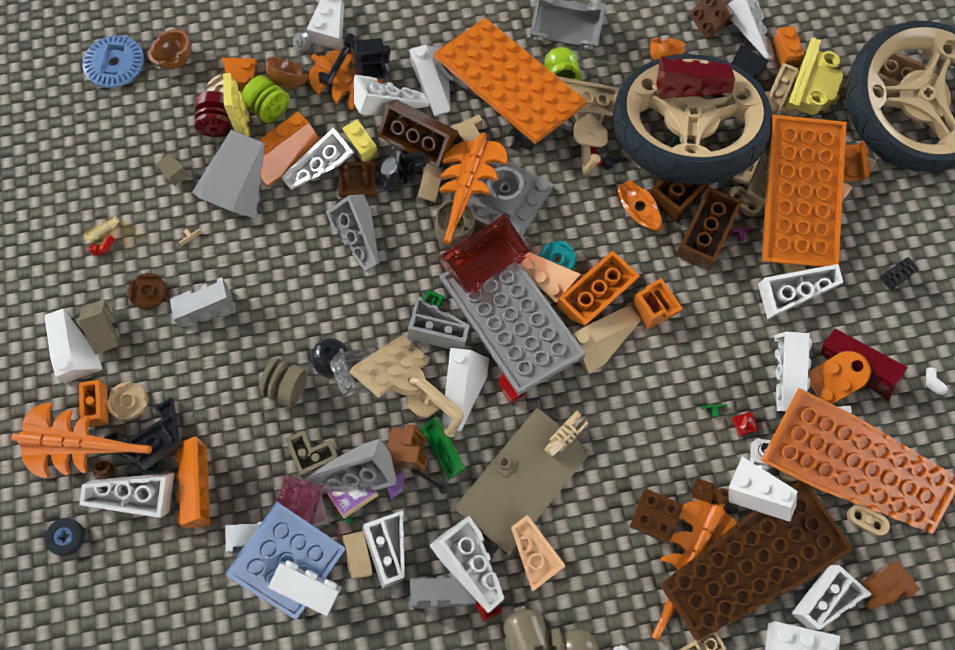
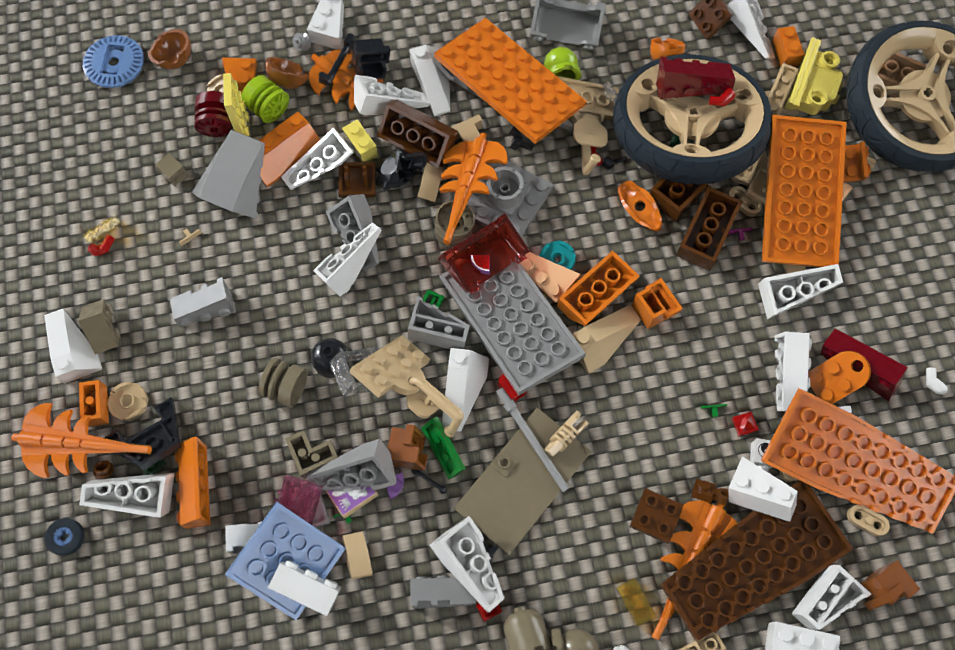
(147, 291): reddish brown tile -> none
(343, 268): none -> white wedge
(386, 547): white wedge -> none
(481, 263): none -> red tile
(510, 406): none -> light grey bar
(535, 552): light nougat wing -> none
(610, 92): none -> clear plate
(635, 602): none -> clear yellow plate
(722, 100): none -> red arm
(750, 62): black torso -> none
(899, 273): black tyre -> none

